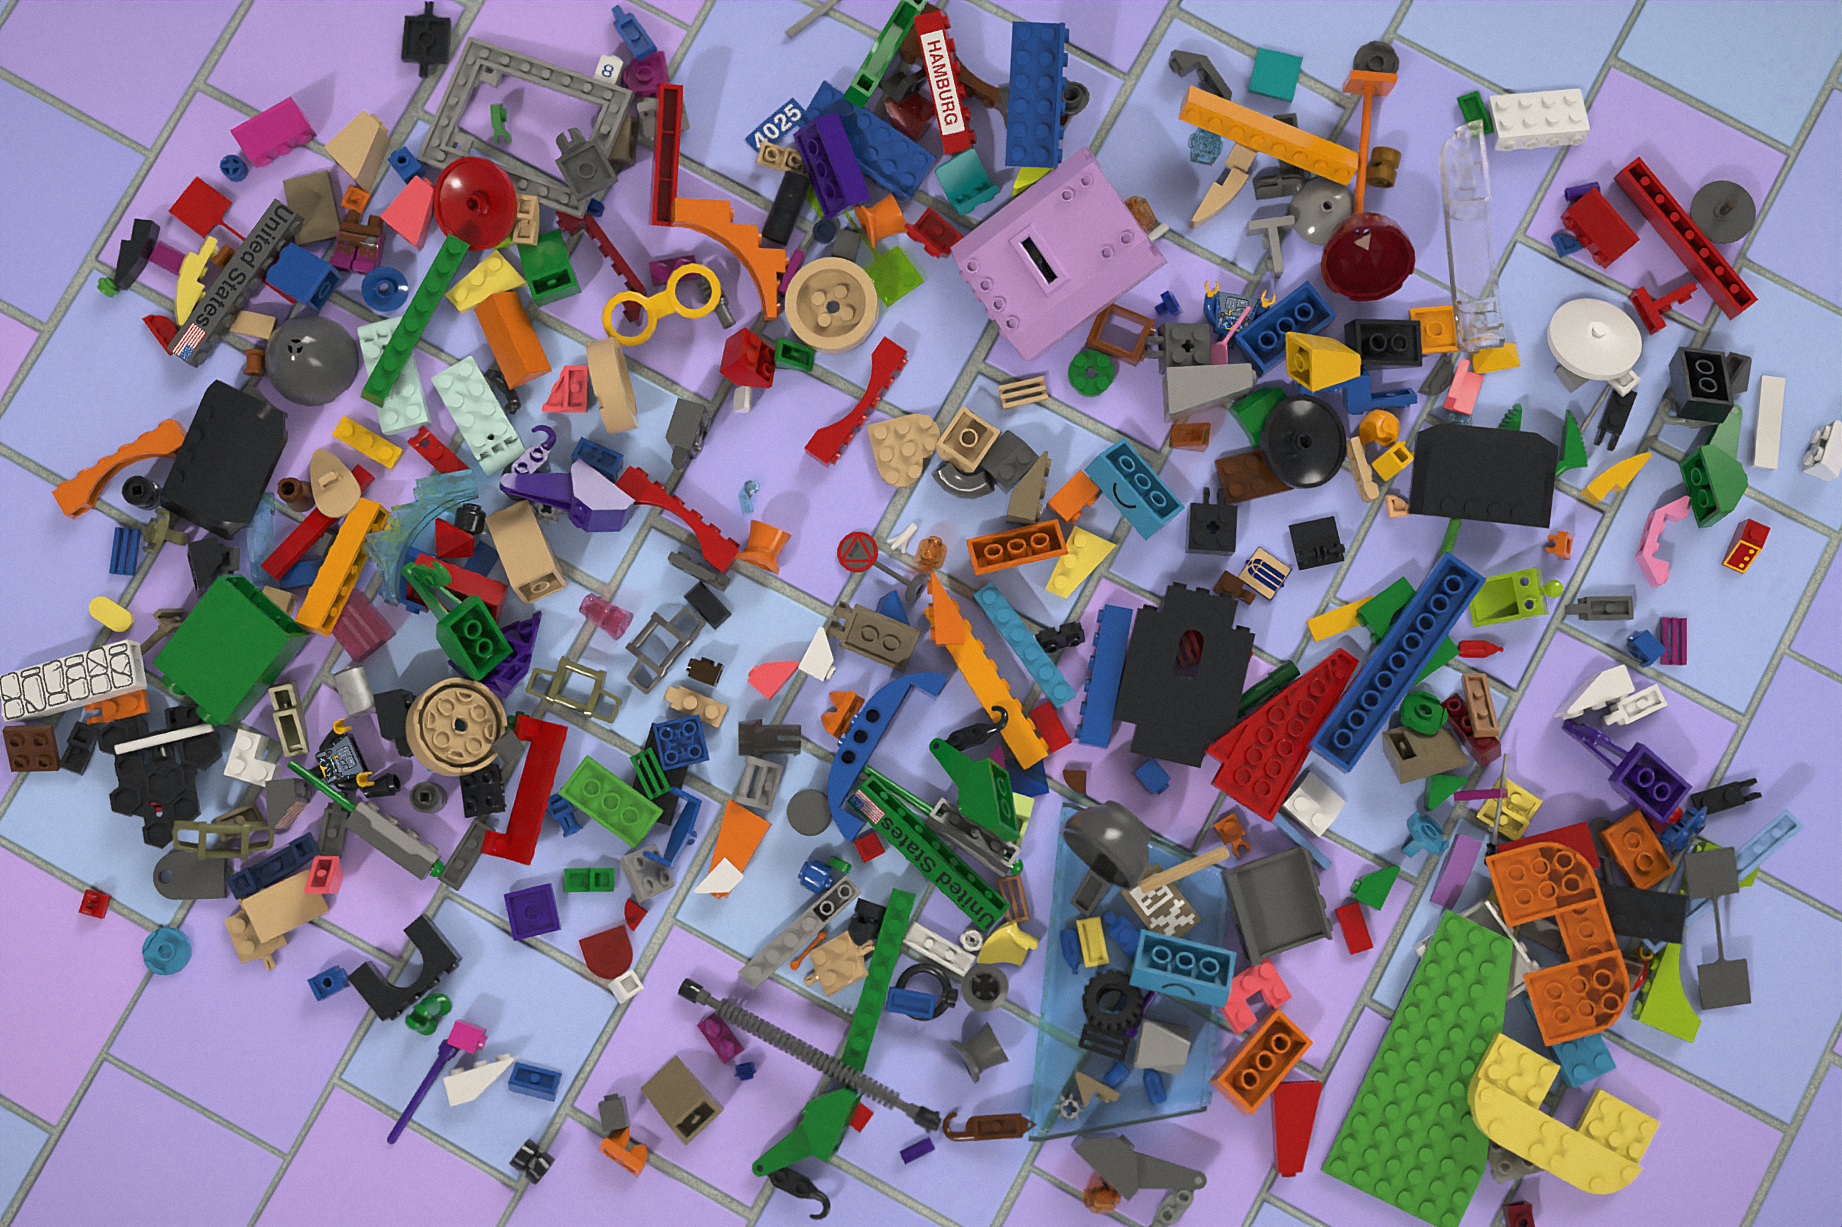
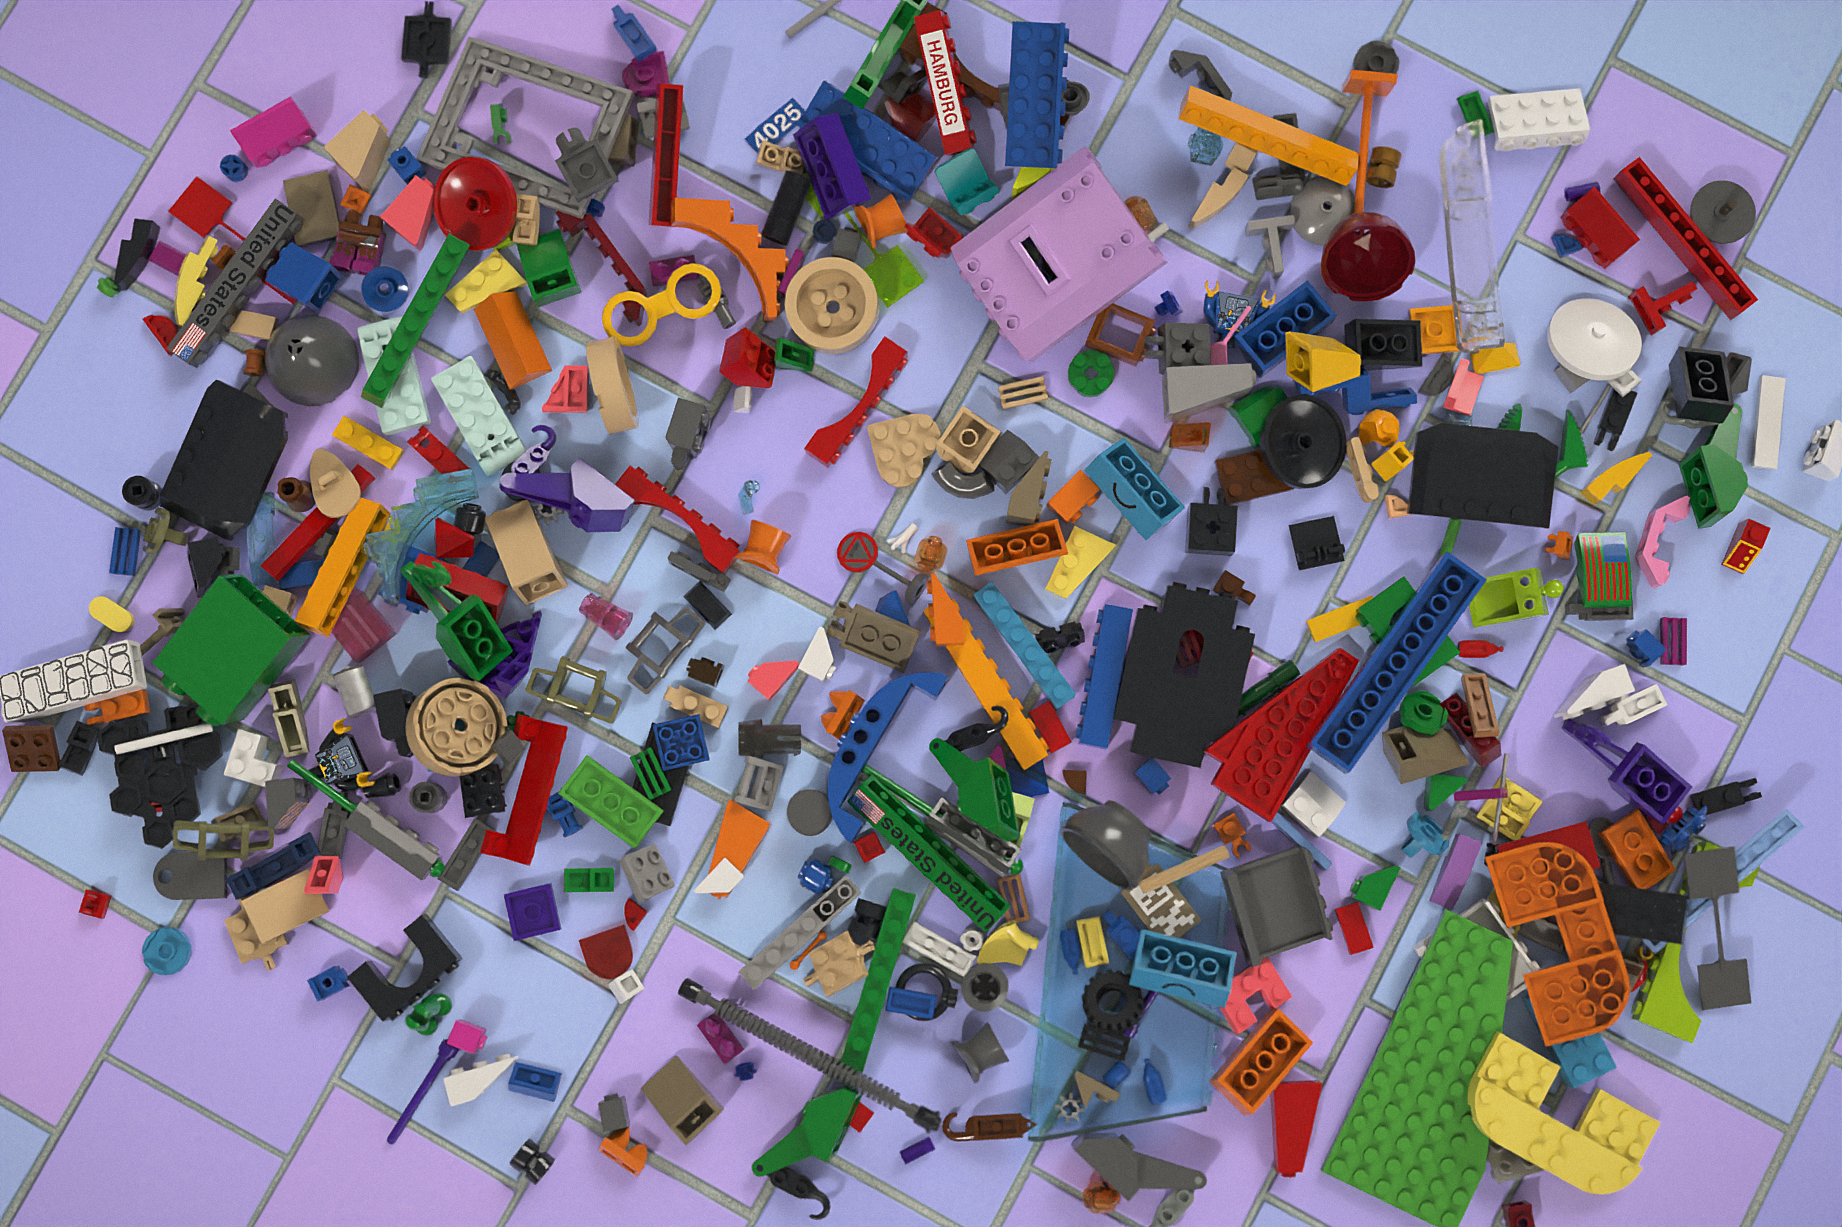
(82, 492): orange arch -> none
(599, 457): blue hinge -> none
(610, 70): white brick -> none
(681, 832): blue piece -> none
(1091, 892): dark grey slope -> none
(1161, 1046): light grey piece -> none
(1264, 573): piece -> none
(1275, 74): teal tile -> none
(1603, 569): none -> slope

